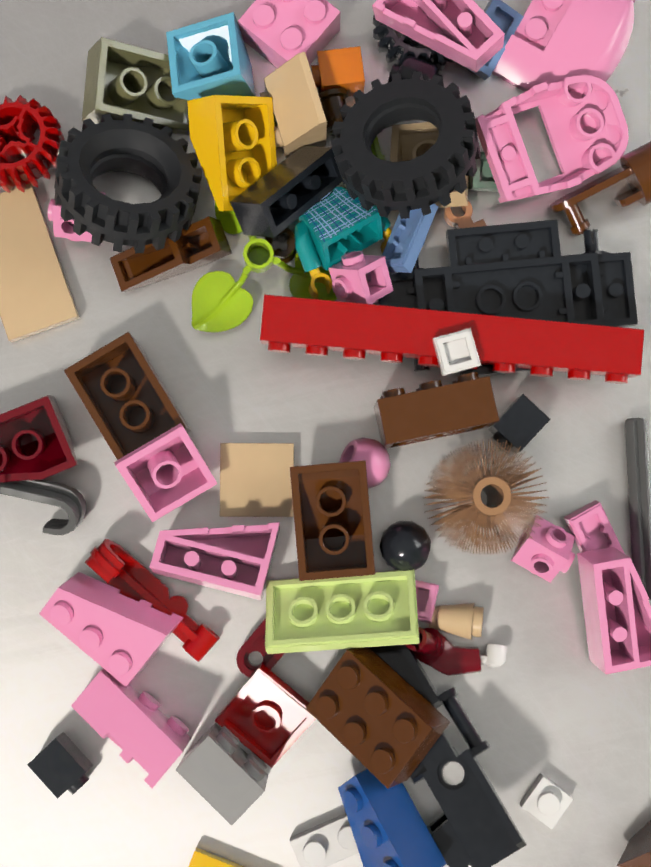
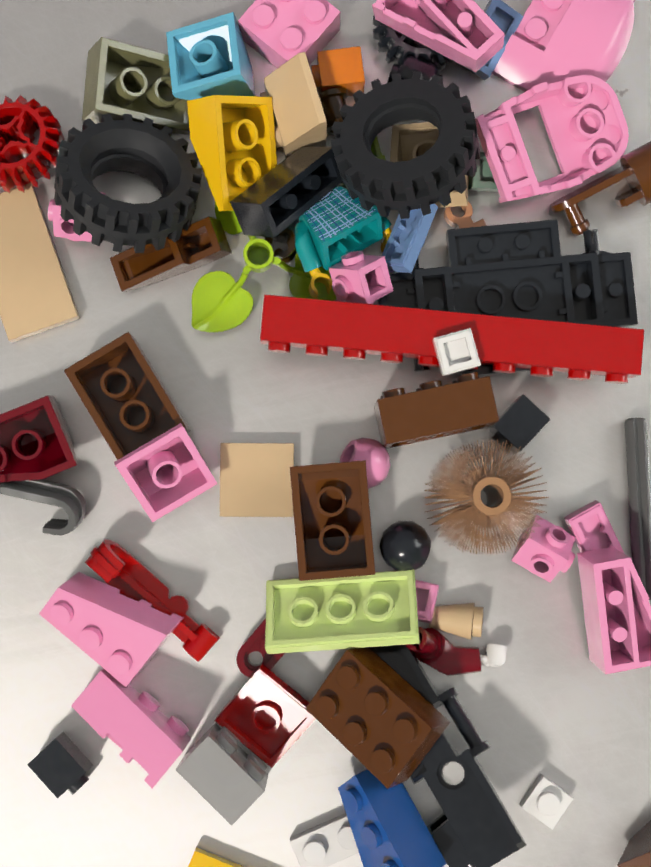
(218, 558): bright pink wedge -> none

